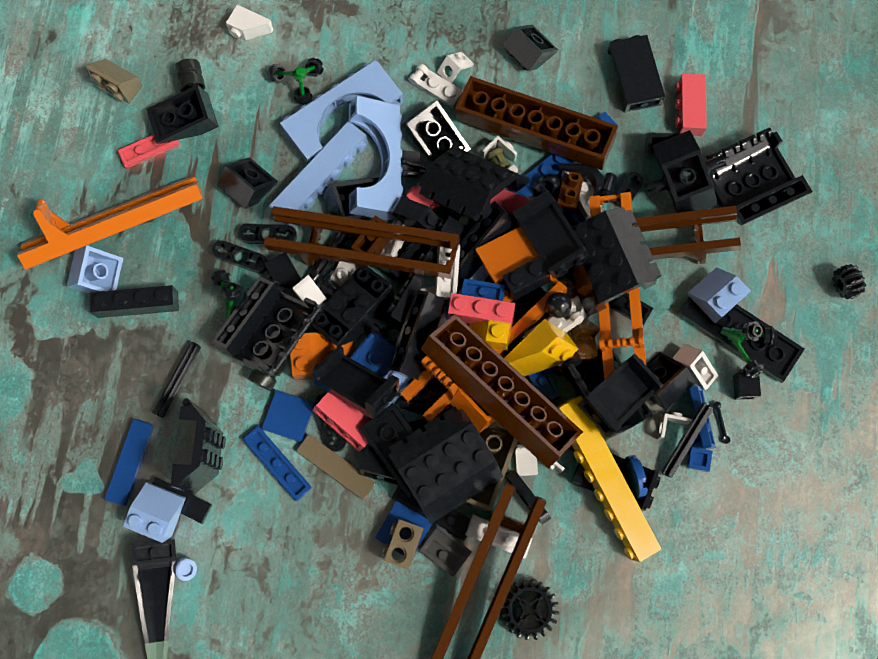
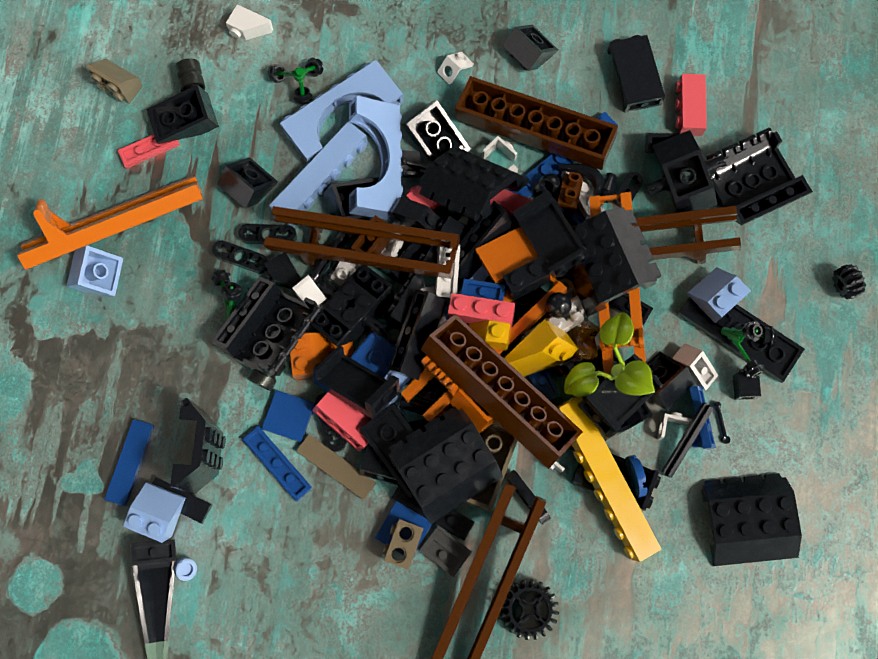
(134, 301): black brick -> none
(176, 379): black axle -> none
(436, 86): white plate -> none
(498, 154): olive bush -> none
(504, 539): white tile -> none
(525, 462): white bracket -> none
(629, 379): none -> lime plant
(699, 459): blue plate -> none
(752, 519): none -> black slope

